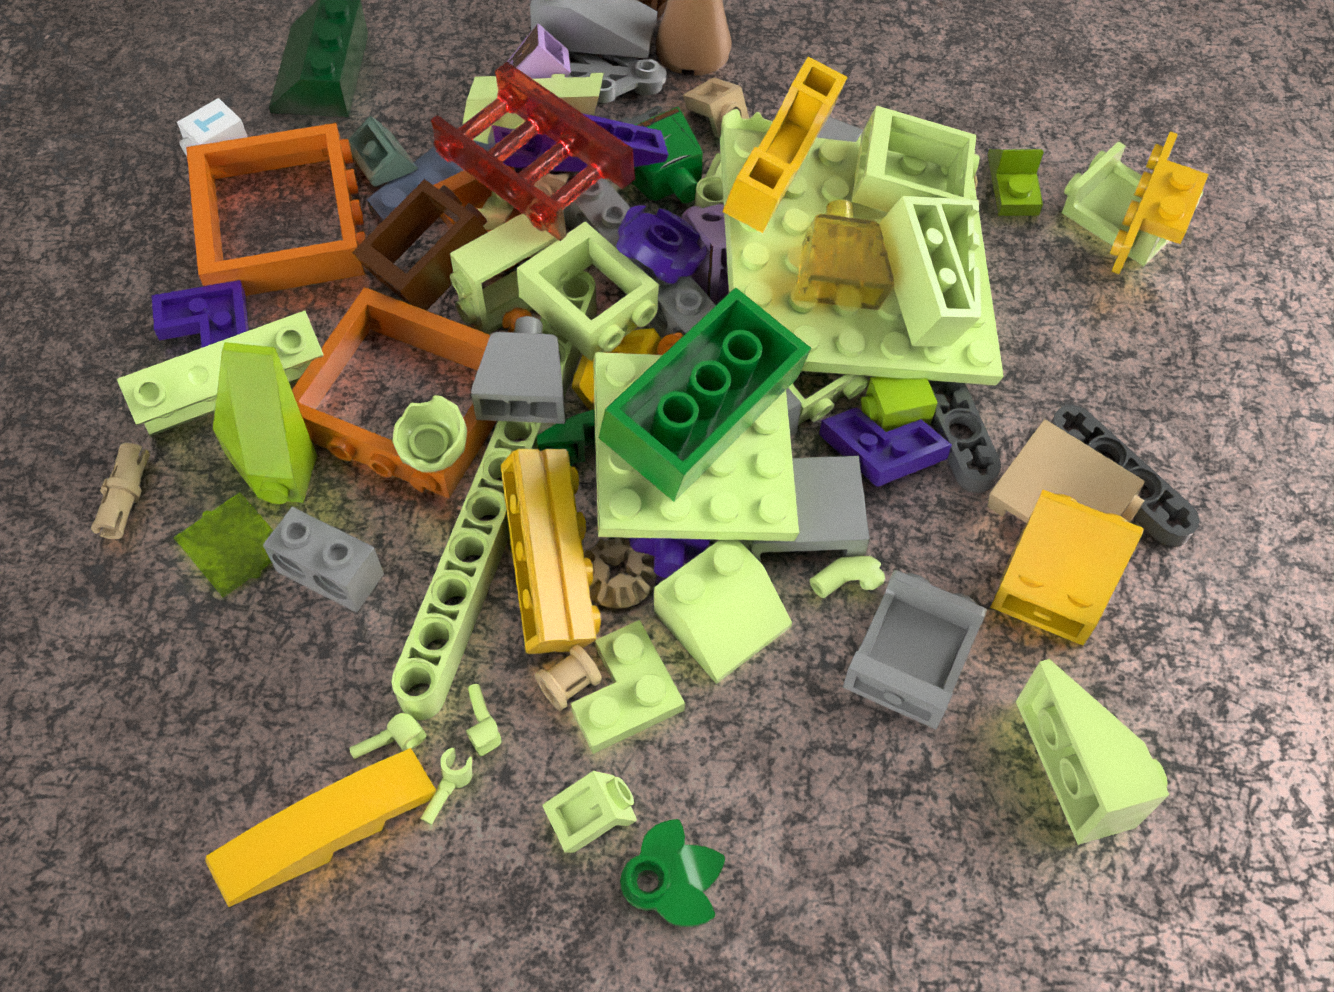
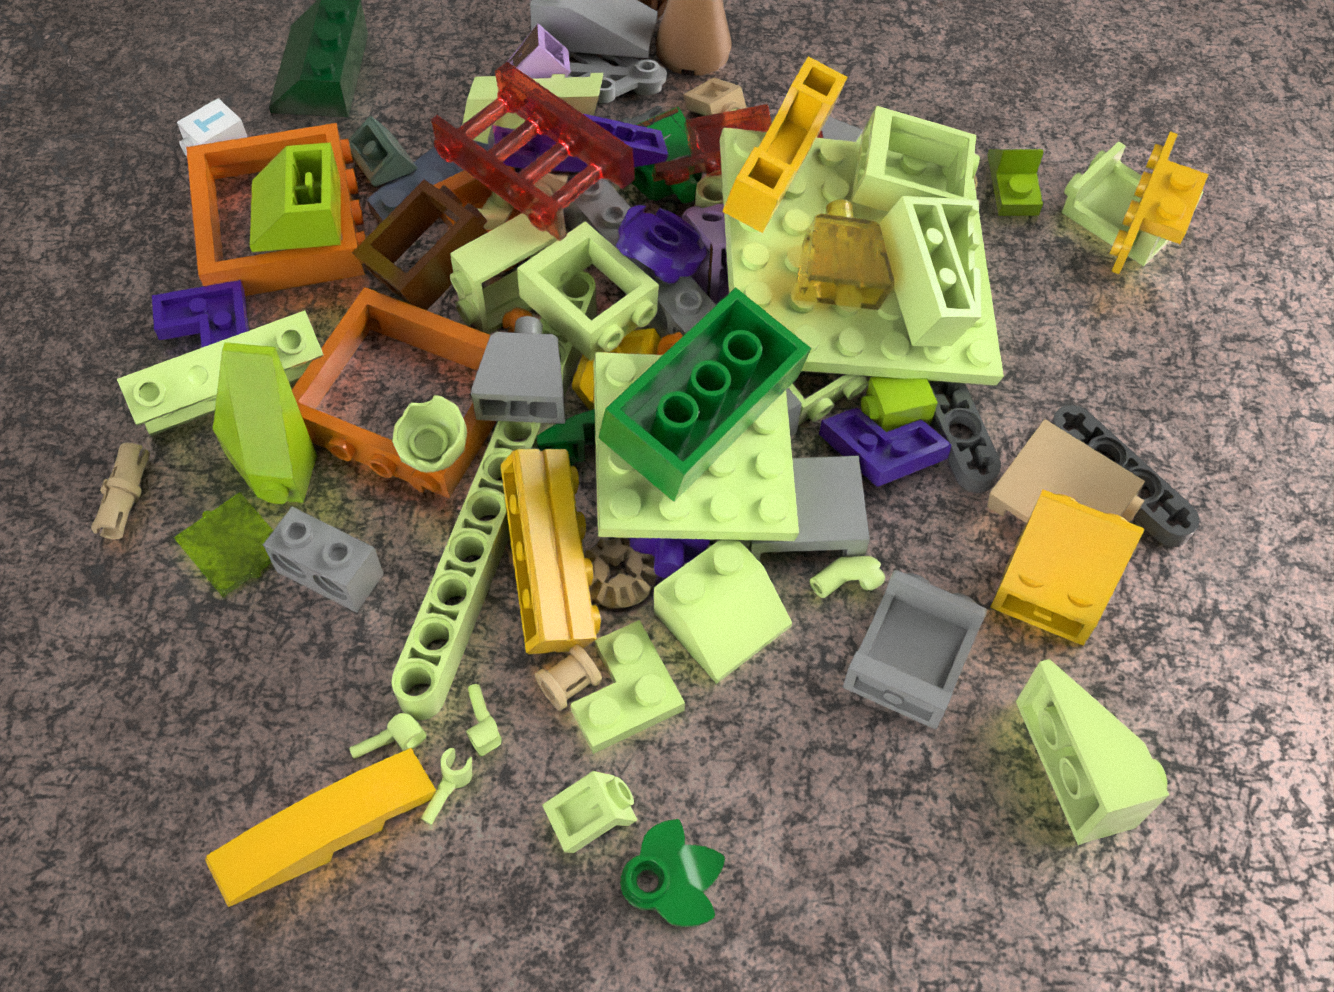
(297, 200): none -> lime slope
(704, 142): none -> clear red bracket

